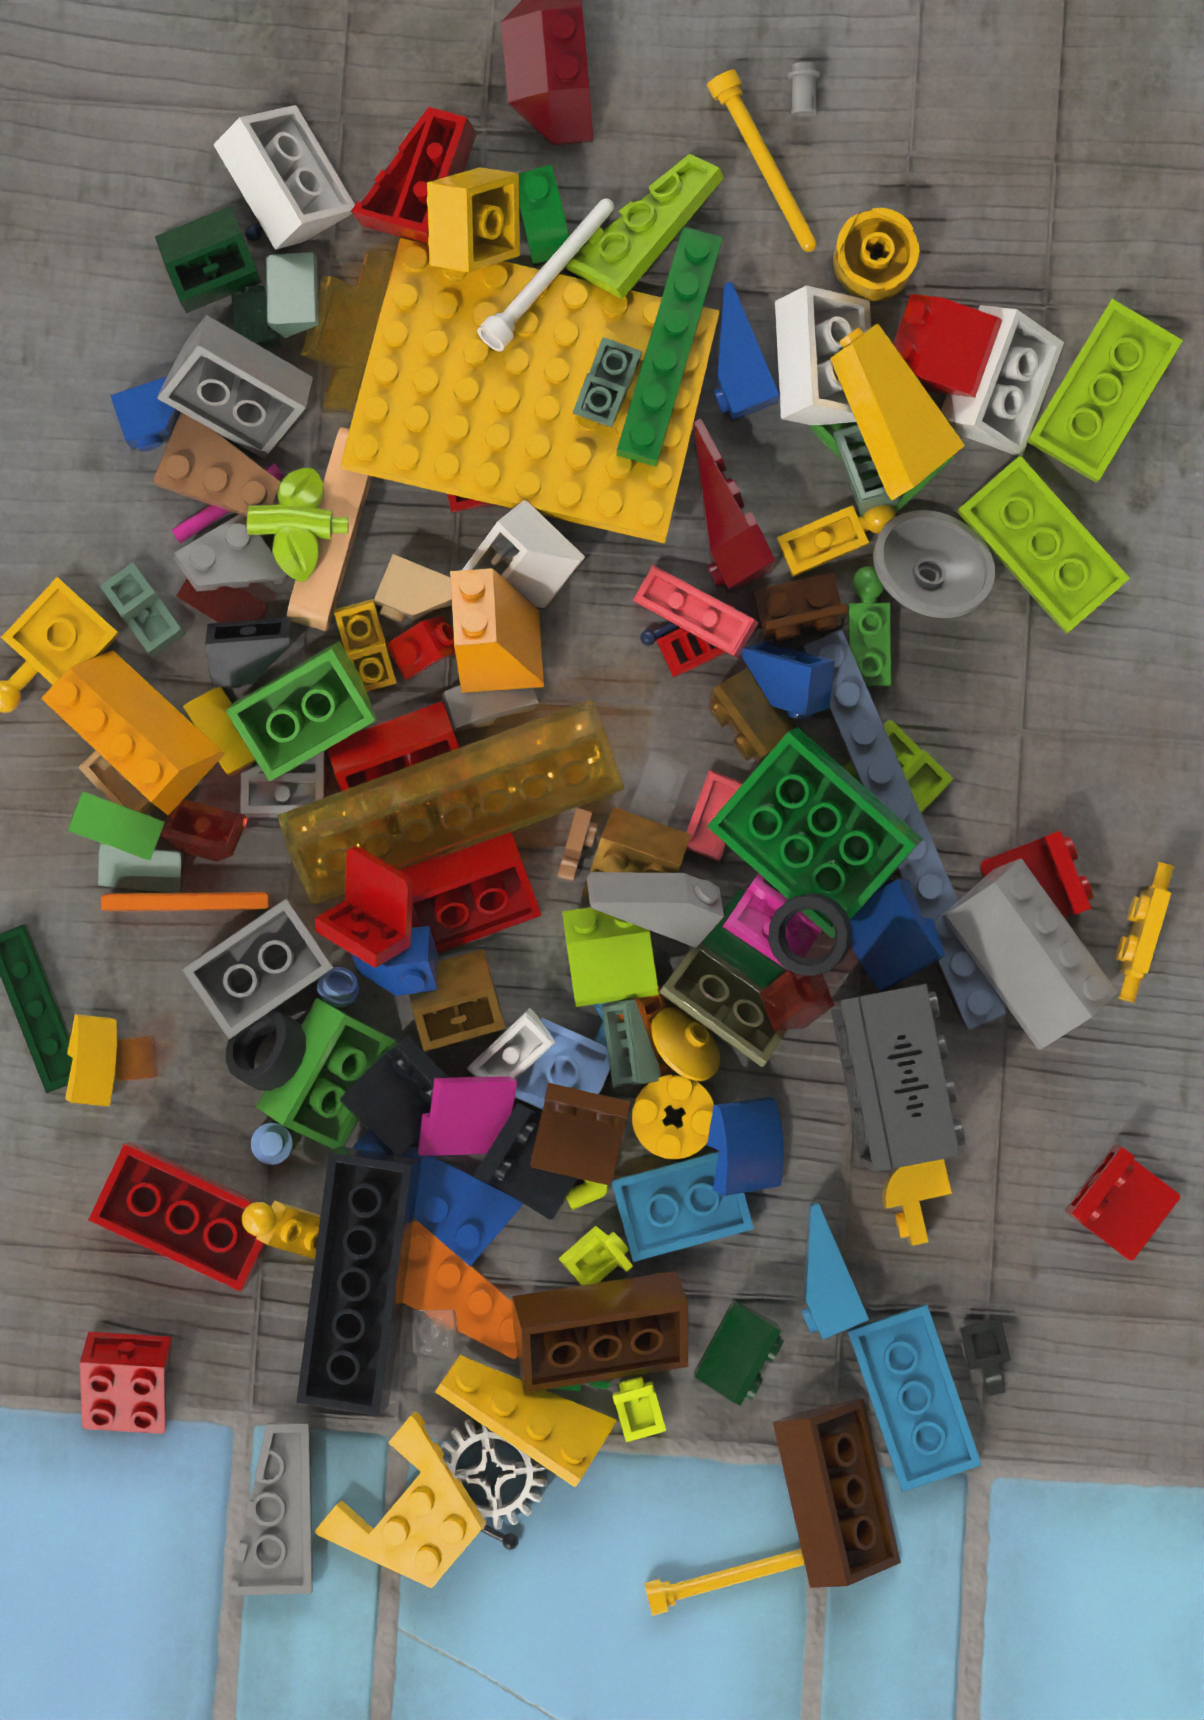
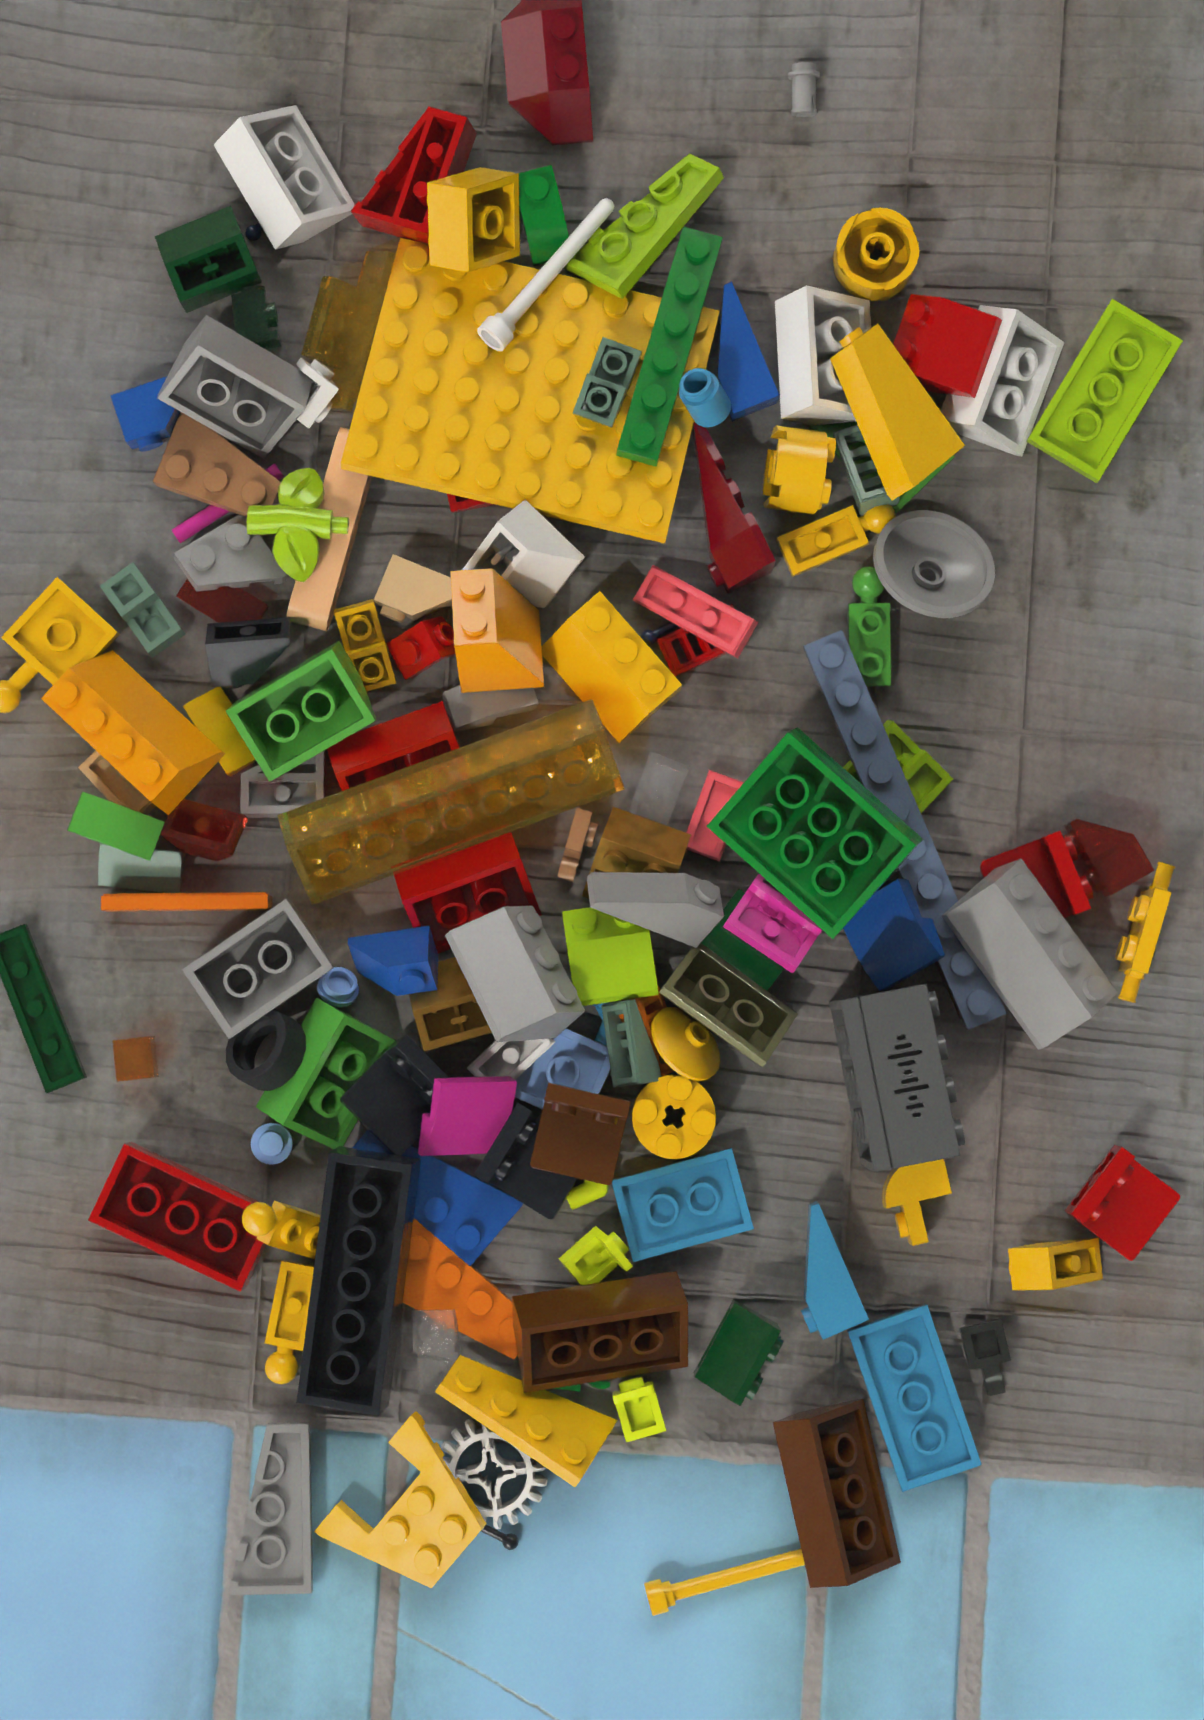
(94, 1060): yellow slope -> none
(124, 1382): red bracket -> none
(288, 1320): none -> yellow plate
(292, 292): slope -> none
(320, 393): none -> white bracket
(376, 910): red bracket -> none
(515, 974): none -> light grey slope
(611, 665): none -> yellow slope
(704, 397): none -> dark azure brick
(728, 91): yellow piece -> none
(748, 1145): blue slope -> none
(750, 716): pearl gold slope -> none
(784, 953): black tyre -> none
(791, 678): blue slope -> none
(796, 1000): clear red brick -> none
(798, 470): none -> yellow brick
(798, 607): reddish brown bracket -> none
(1043, 544): lime plate -> none
(1055, 1264): none -> yellow slope
(1110, 854): none -> clear red slope

